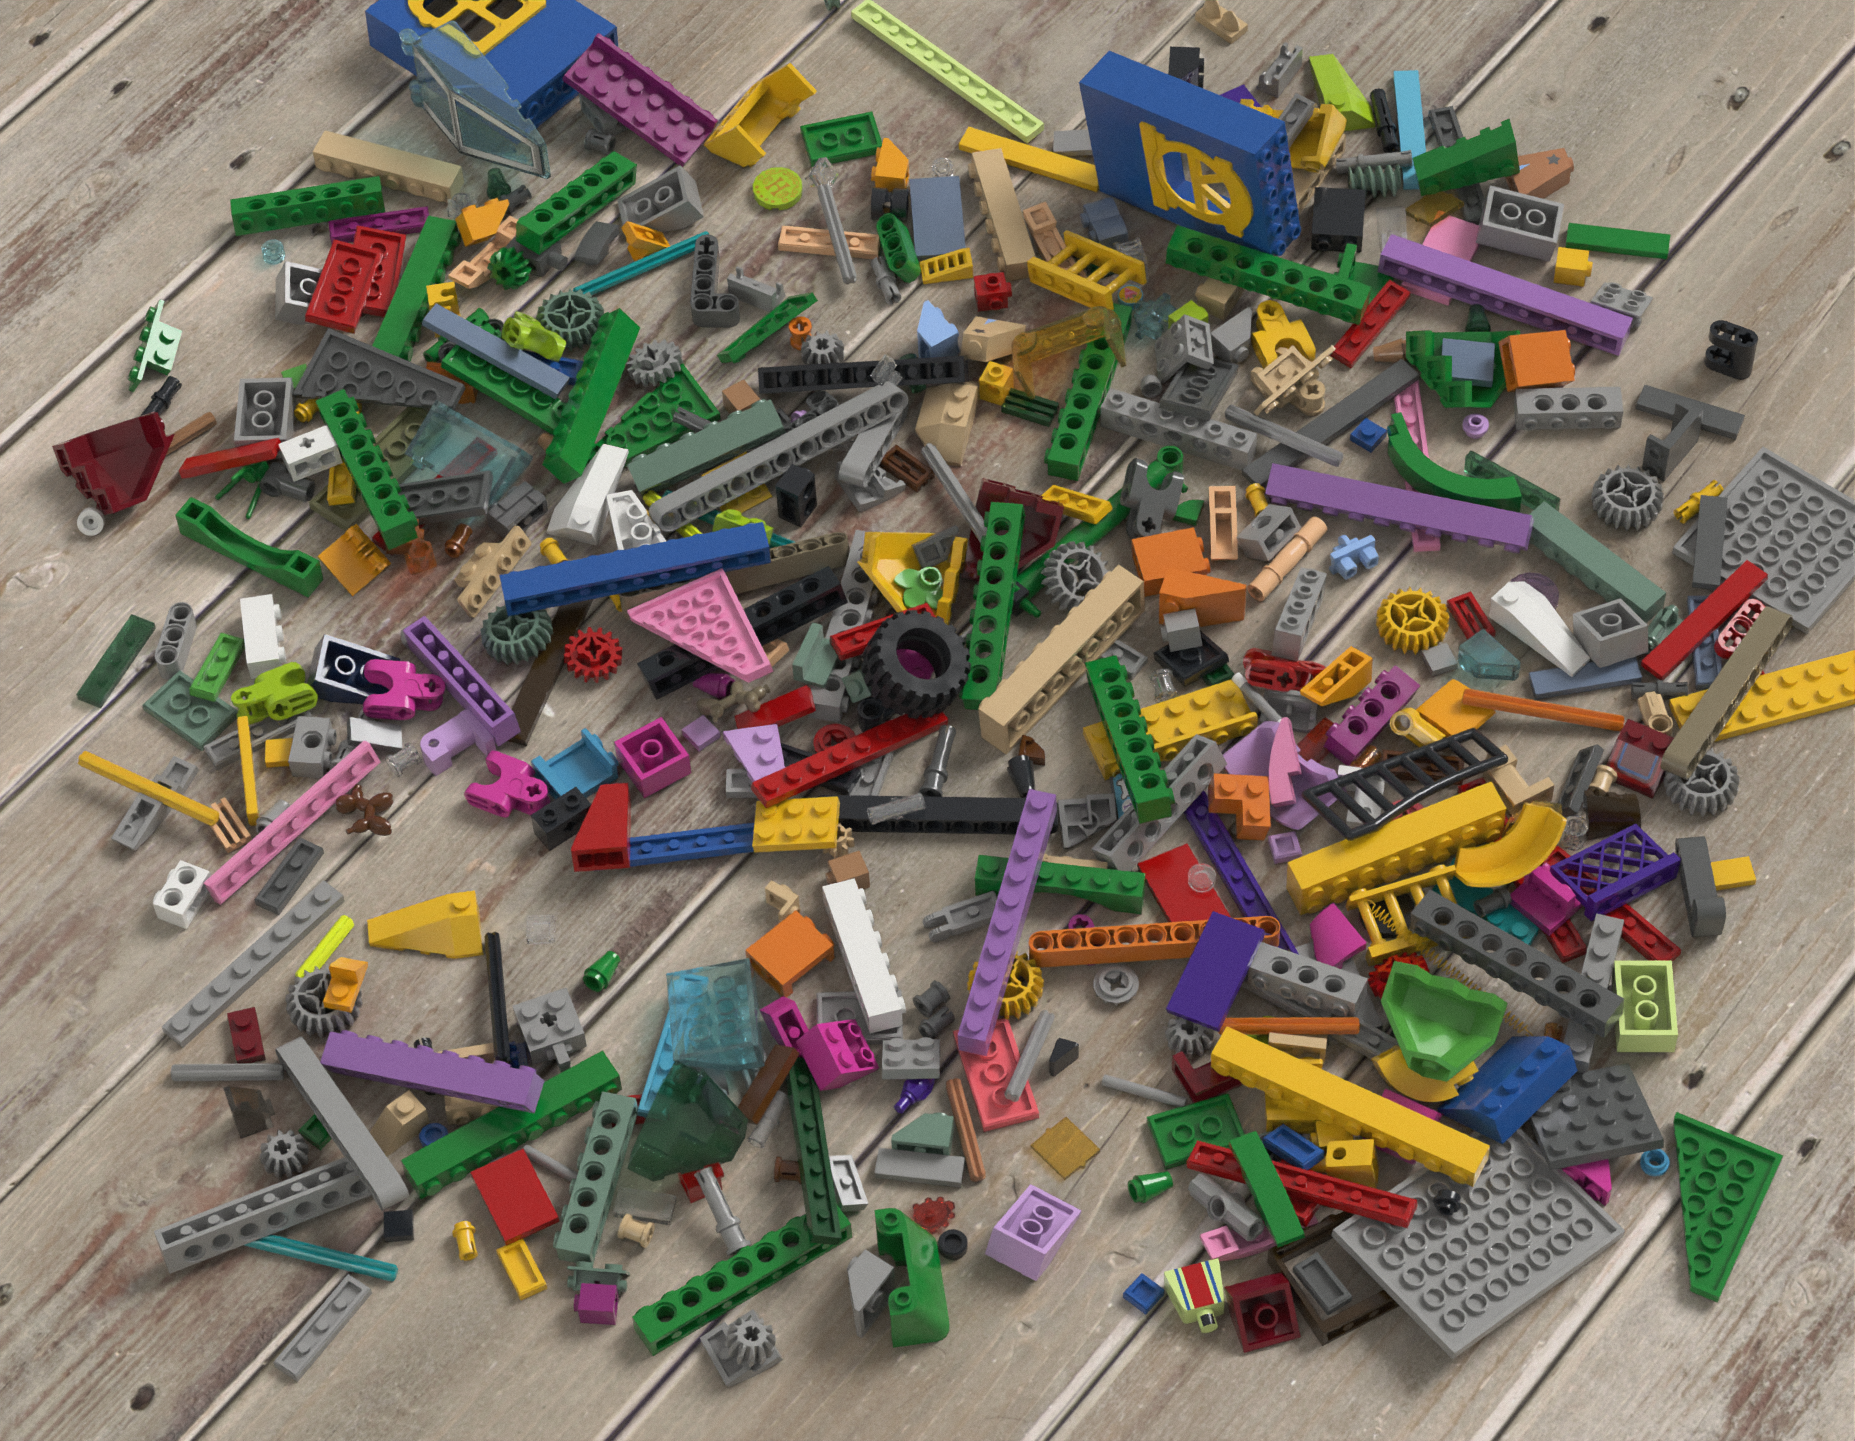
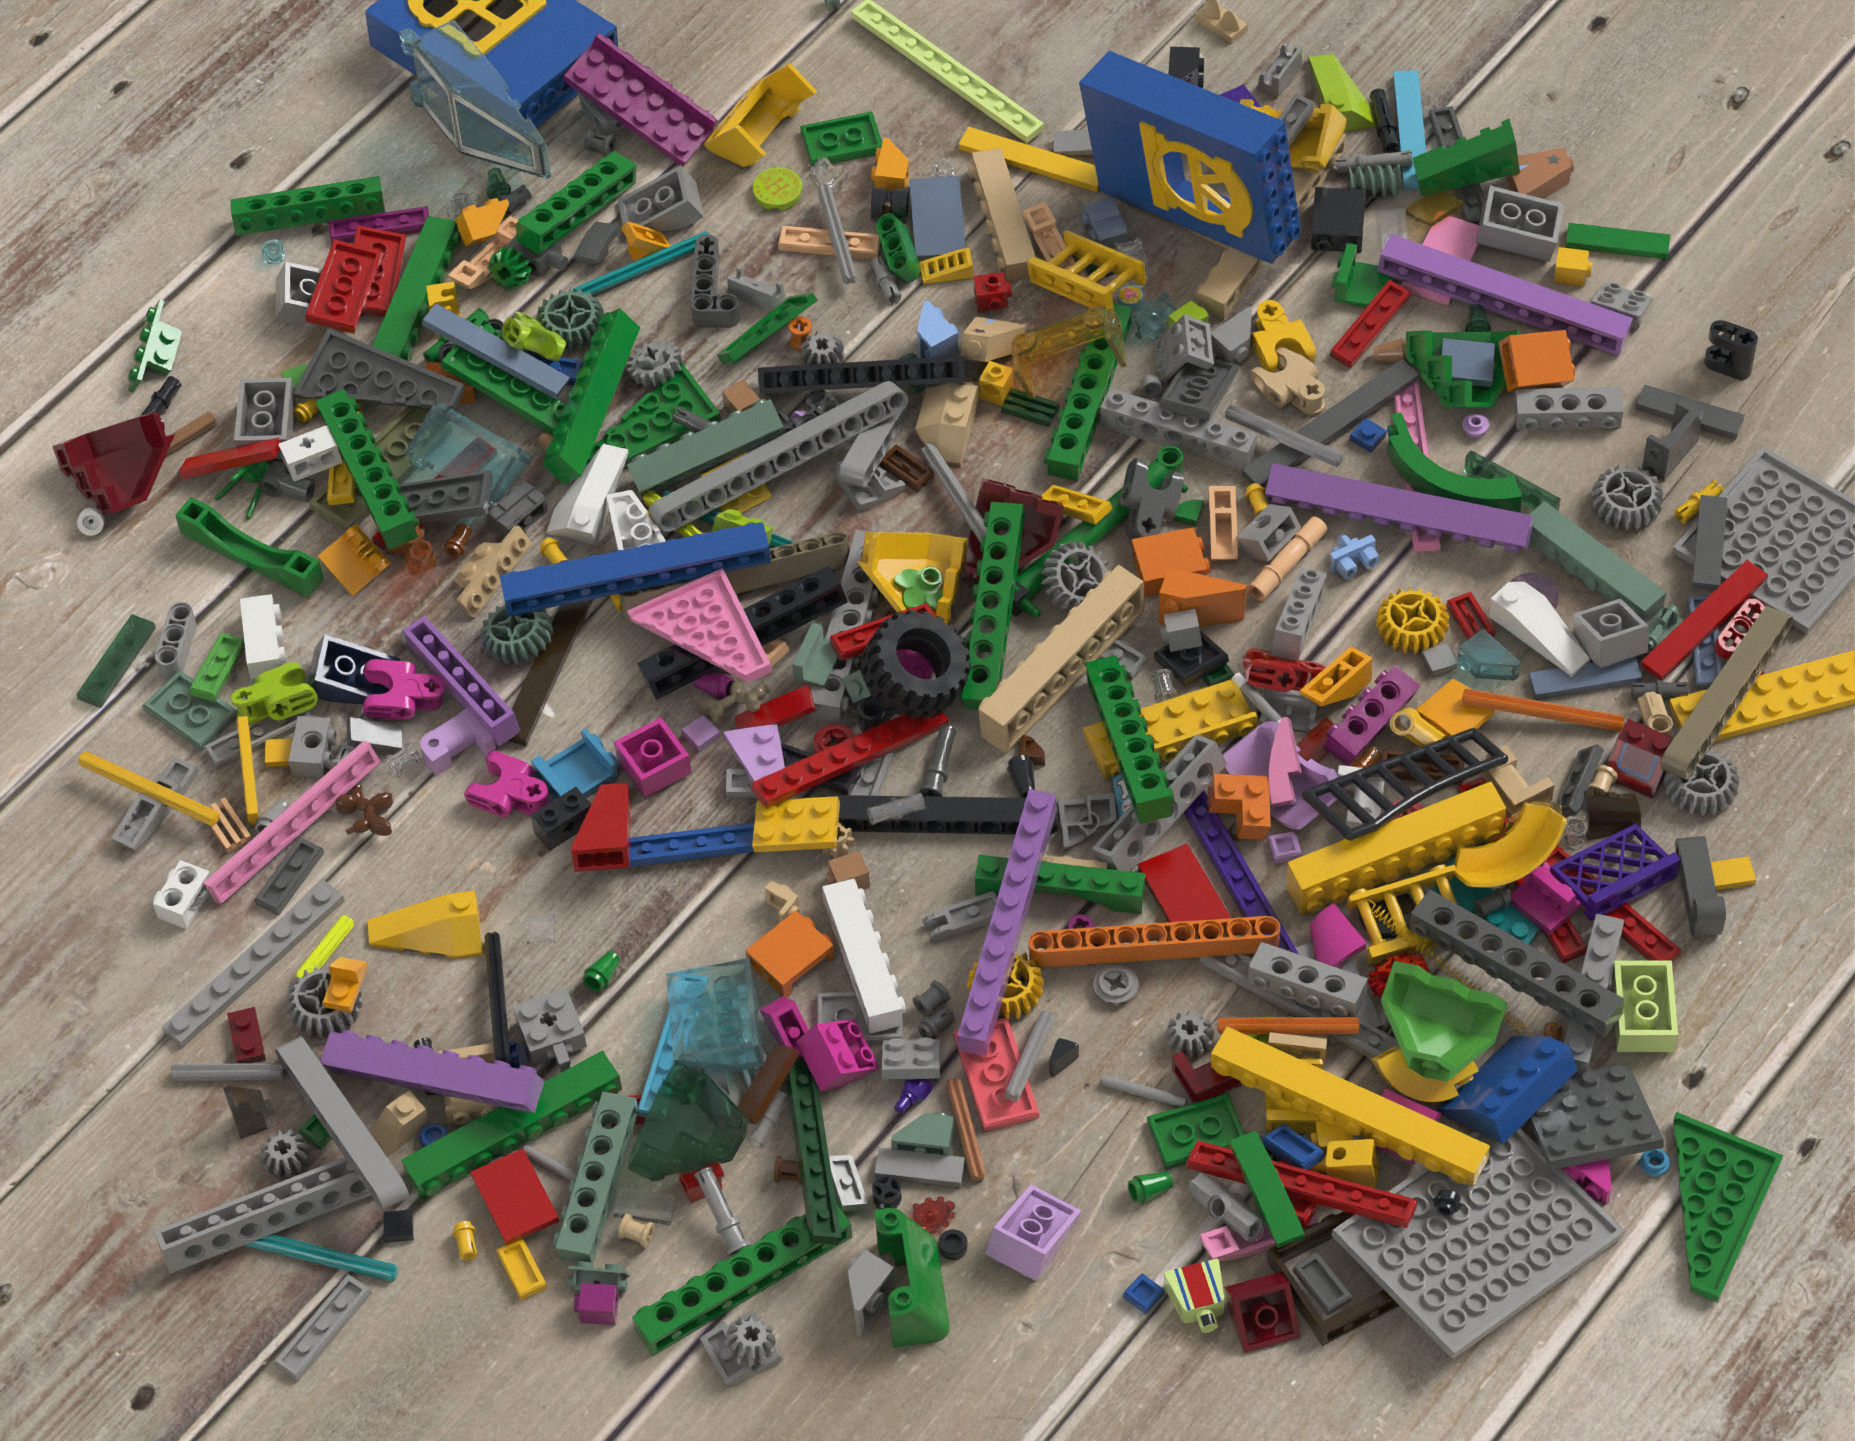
(395, 167): tan brick -> none
(604, 648): red gear -> none
(796, 495): black brick -> none
(883, 1186): none -> black wheel
(885, 371): clear tile -> none
(935, 548): dark grey tile -> none
(1065, 1148): clear yellow piece -> none
(1201, 877): clear tile -> none
(1215, 971): dark purple tile -> none
(1268, 275): green brick -> none
(1285, 372): tan bracket -> none

